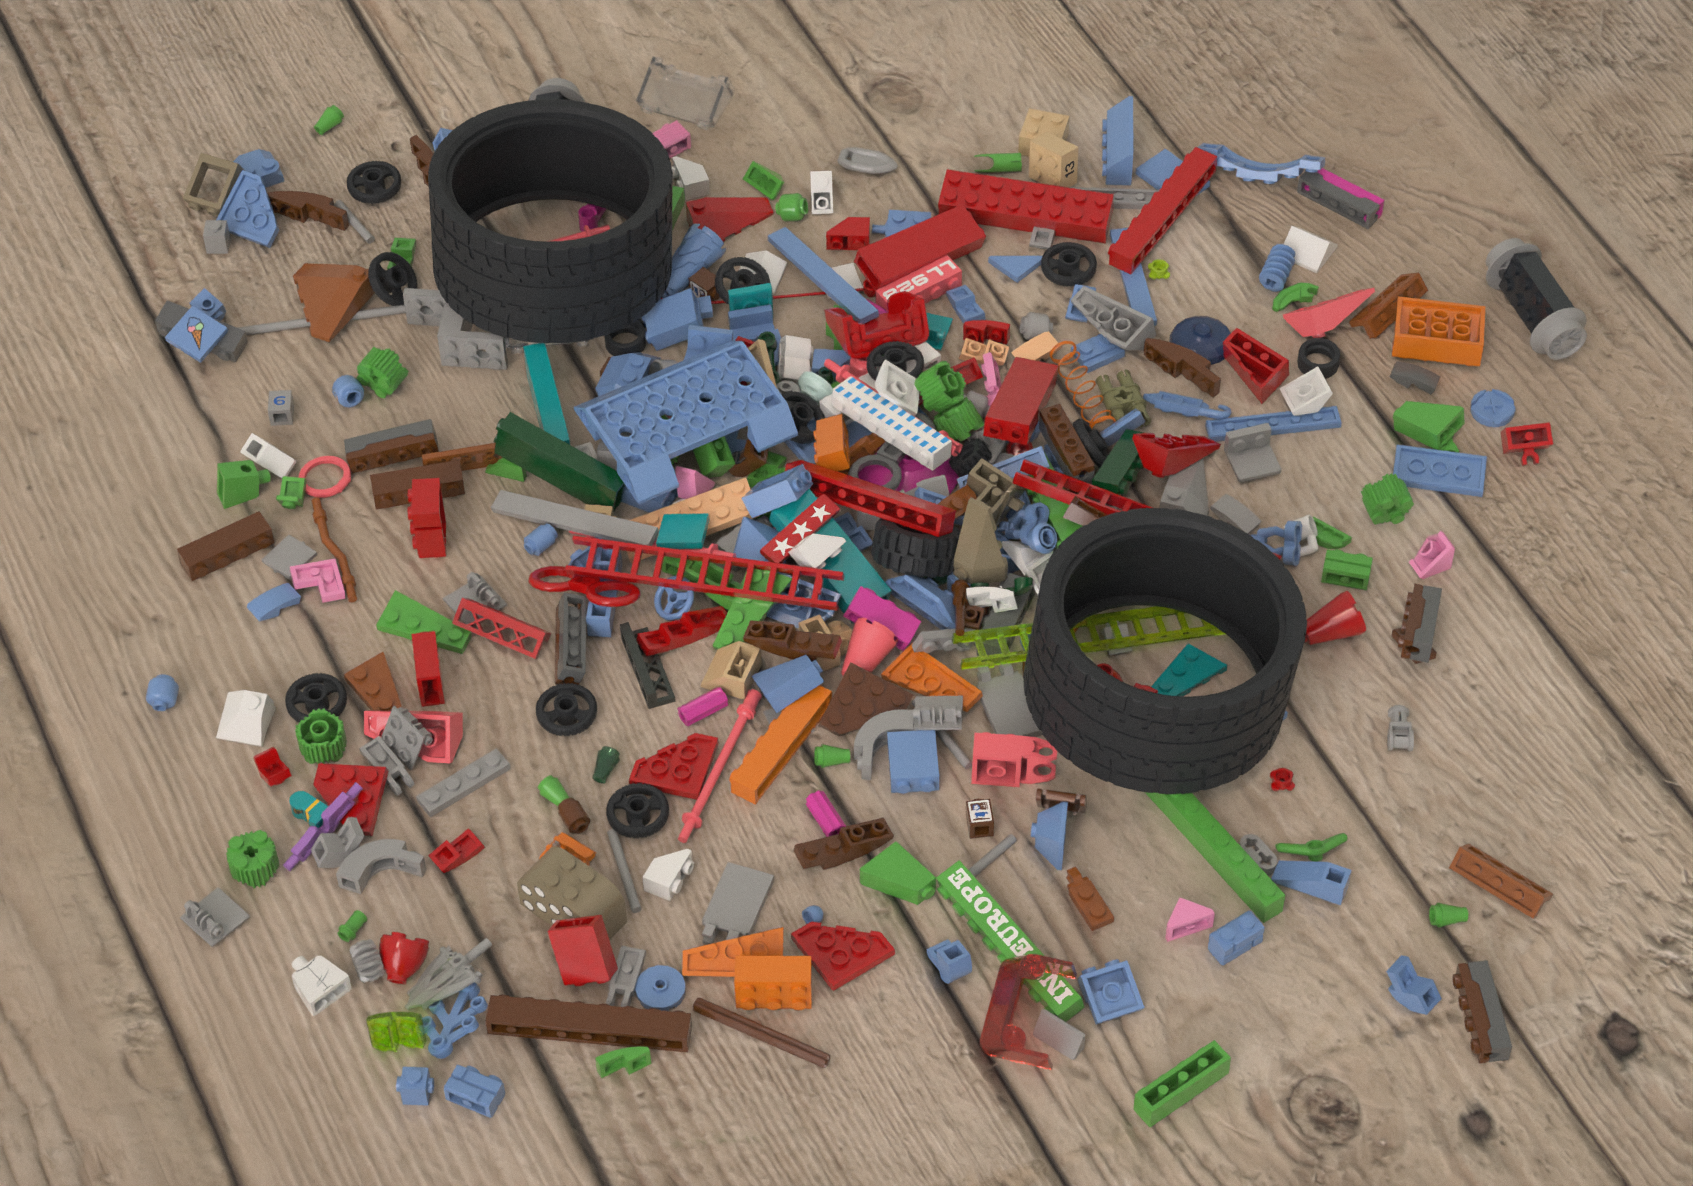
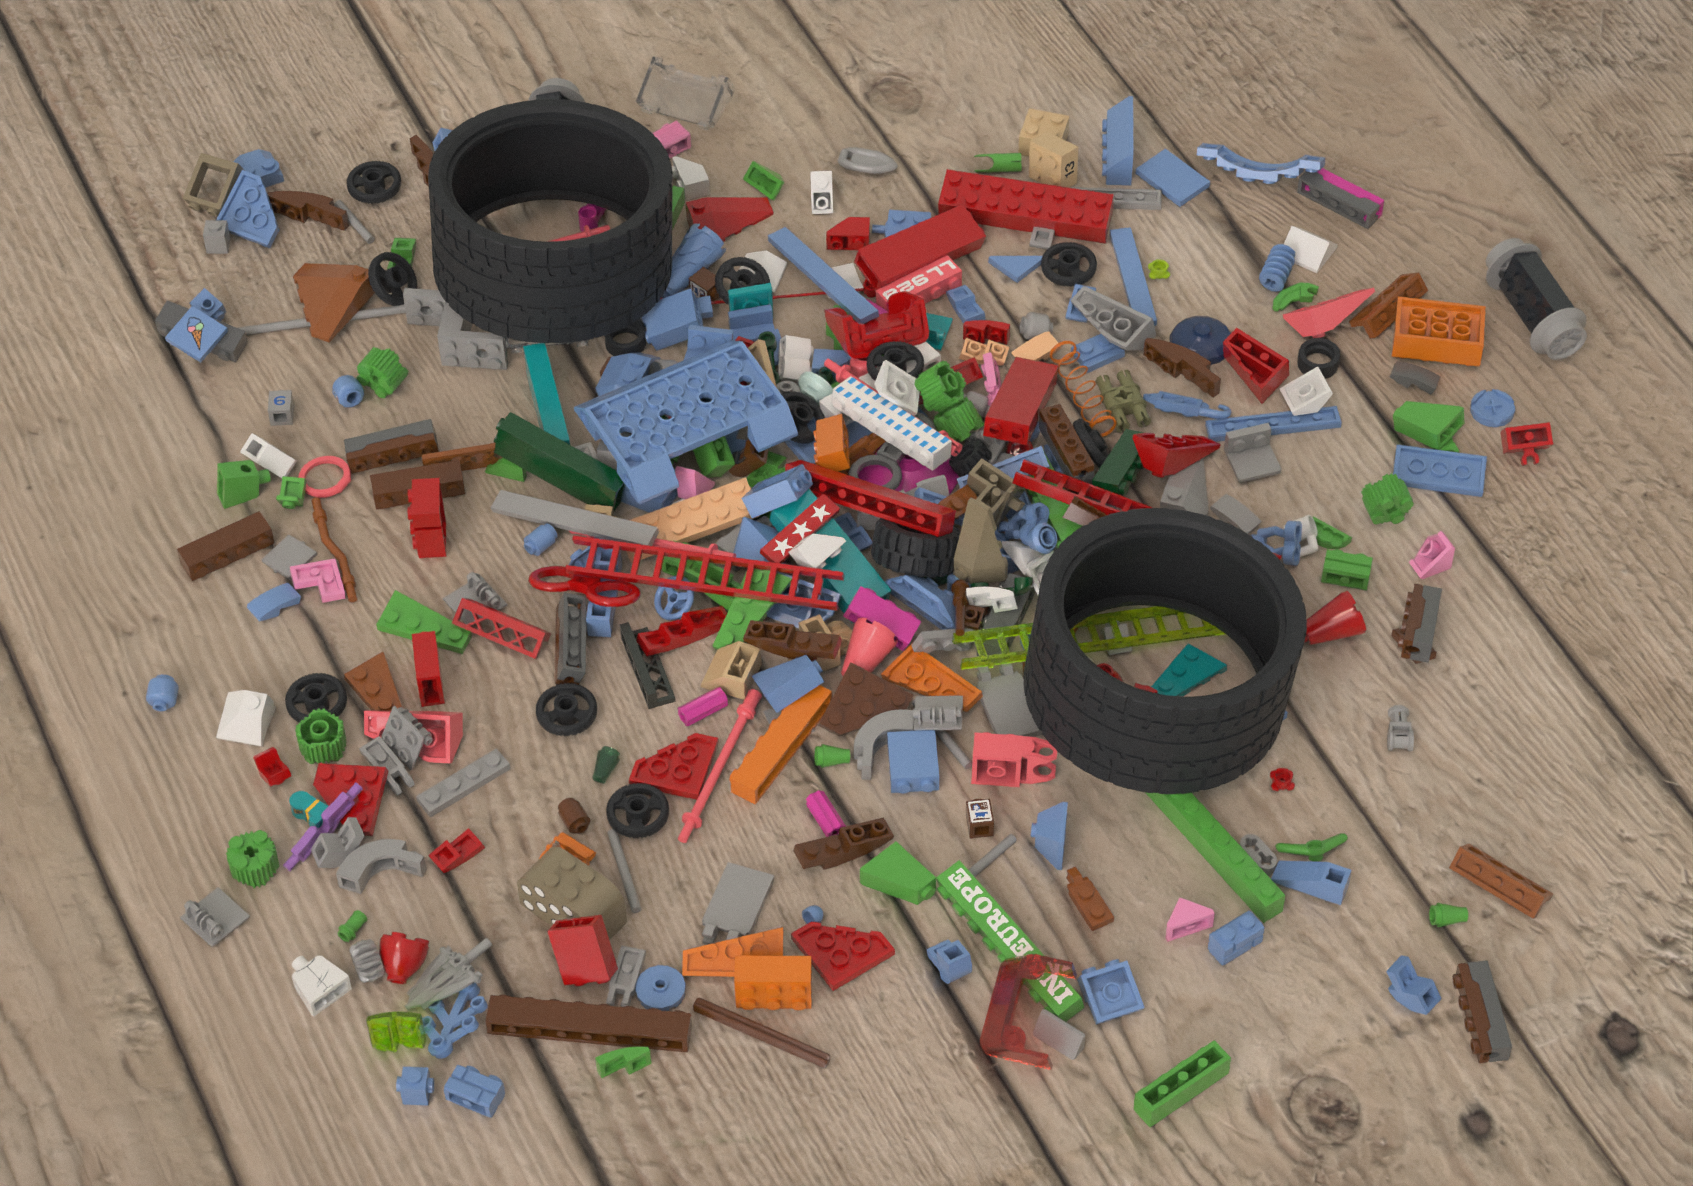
(330, 118): bright green cone -> none
(552, 790): bright green cone -> none
(667, 873): white slope -> none
(683, 531): teal tile -> none
(792, 207): bright green head -> none
(1050, 798): reddish brown container -> none
(1129, 421): medium blue slope -> none
(1162, 210): red brick -> none

